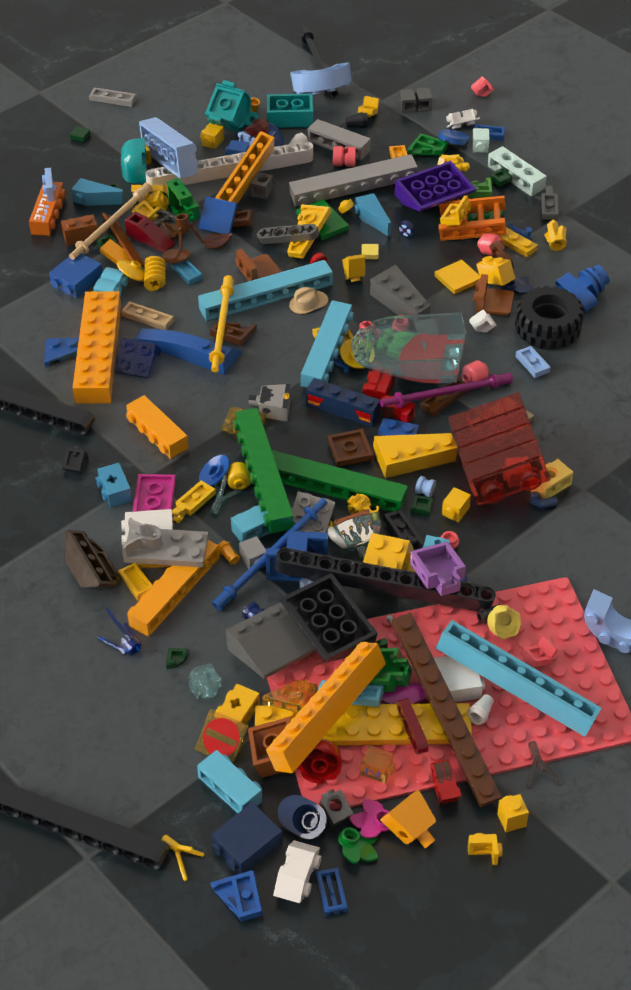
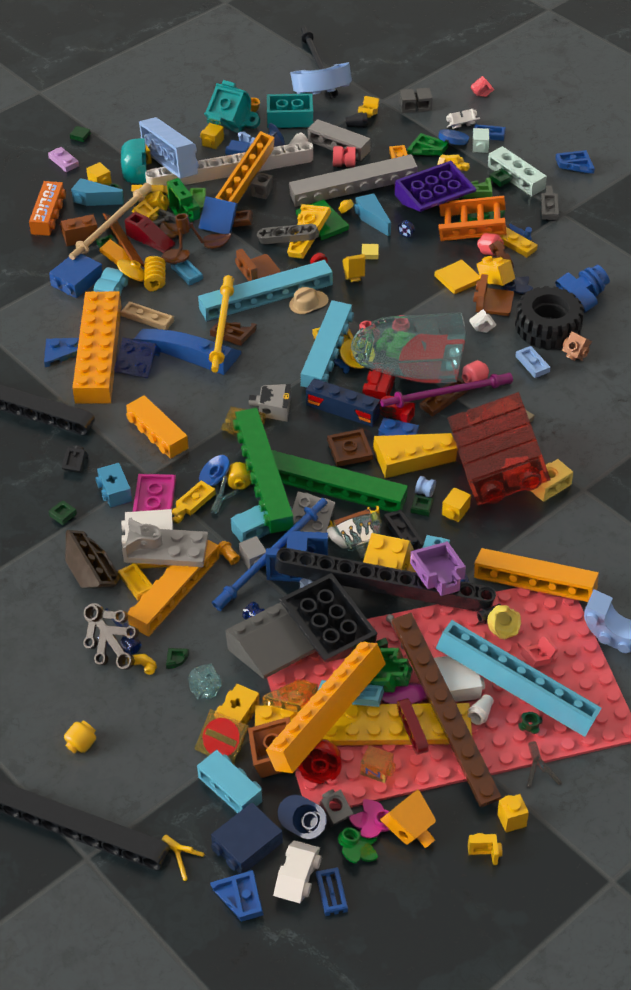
(48, 184): light blue plate -> none
(62, 512): none -> dark green plate
(63, 159): none -> lavender plate
(80, 737): none -> yellow head
(99, 174): none -> yellow brick
(107, 634): none -> plant
(112, 97): light grey tile -> none
(147, 662): none -> yellow arm
(199, 196): none -> bright green tile
(257, 126): clear red head -> none
(358, 503): yellow gear -> none
(398, 293): dark grey wedge -> none
(444, 782): red leg -> none
(454, 540): coral plate -> none
(456, 213): yellow bracket -> none
(530, 717): none -> dark green plate
(535, 575): none -> light orange brick
(540, 502): dark blue arm -> none
(556, 236): yellow rock -> none
(575, 161): none -> blue wing
(576, 346): none -> nougat brick

